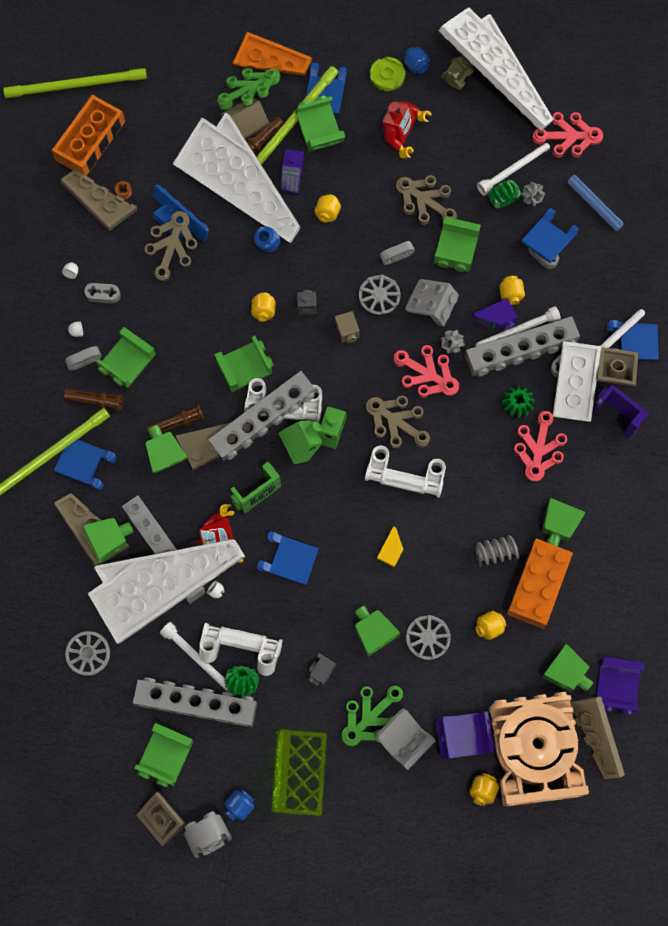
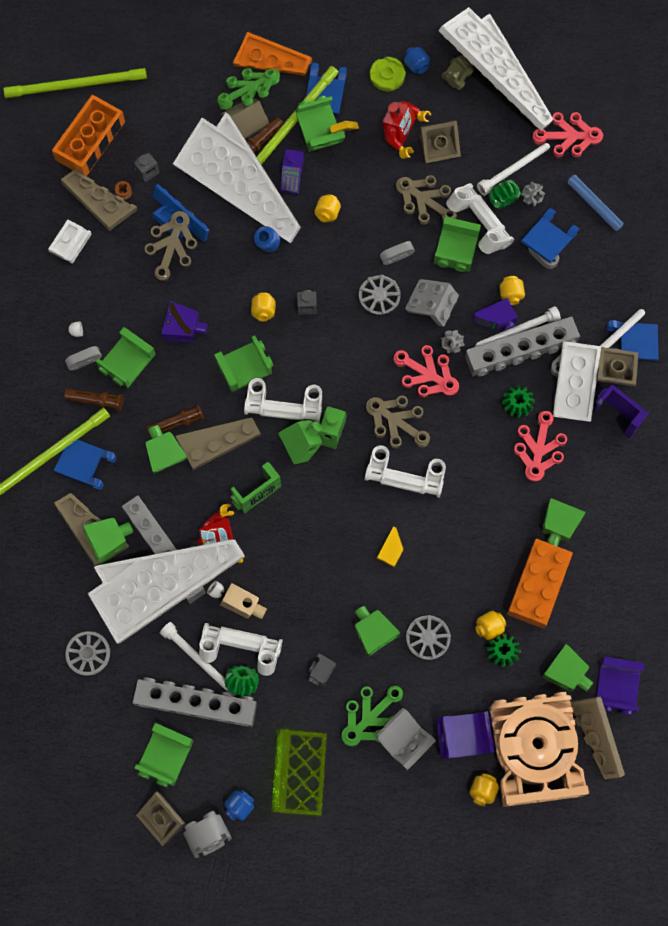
(69, 241): none -> white plate
(70, 270): white hinge -> none
(103, 292): light grey beam -> none
(144, 164): none -> dark grey brick
(182, 324): none -> dark purple torso
(234, 601): none -> tan torso
(250, 417): light grey brick -> none
(292, 559): blue flag -> none
(344, 126): none -> yellow tile
(347, 327): dark tan brick -> none
(440, 141): none -> dark tan slope
(496, 236): none -> white piece
(496, 549): light grey piece -> none
(497, 645): none -> green gear

